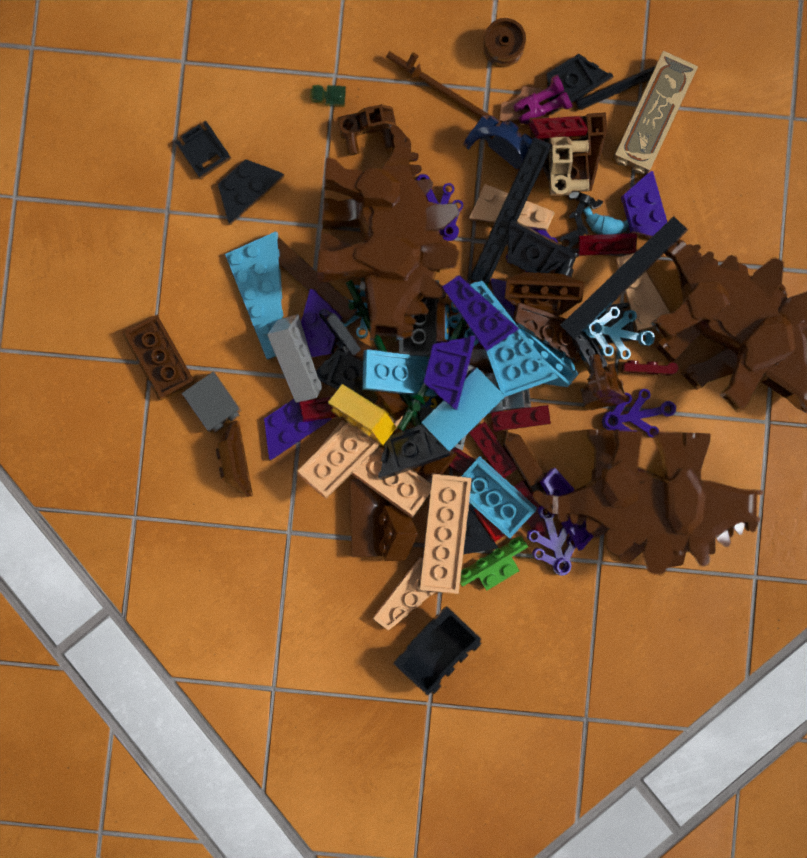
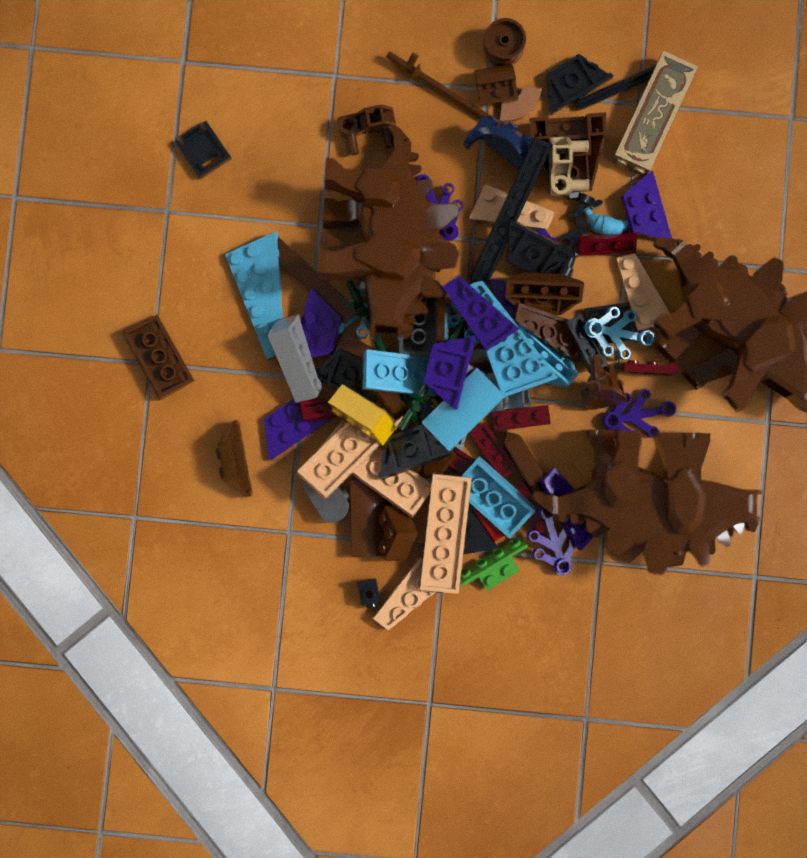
(212, 402): dark grey brick -> none
(245, 187): black wing -> none
(334, 95): clear green plate -> none
(334, 507): none -> flat silver brick
(343, 337): black container -> none
(369, 585): none -> black brick
(437, 650): black cylinder -> none
(496, 85): none -> reddish brown brick
(537, 110): magenta piece -> none
(558, 127): dark red plate -> none
(624, 277): black tile -> none

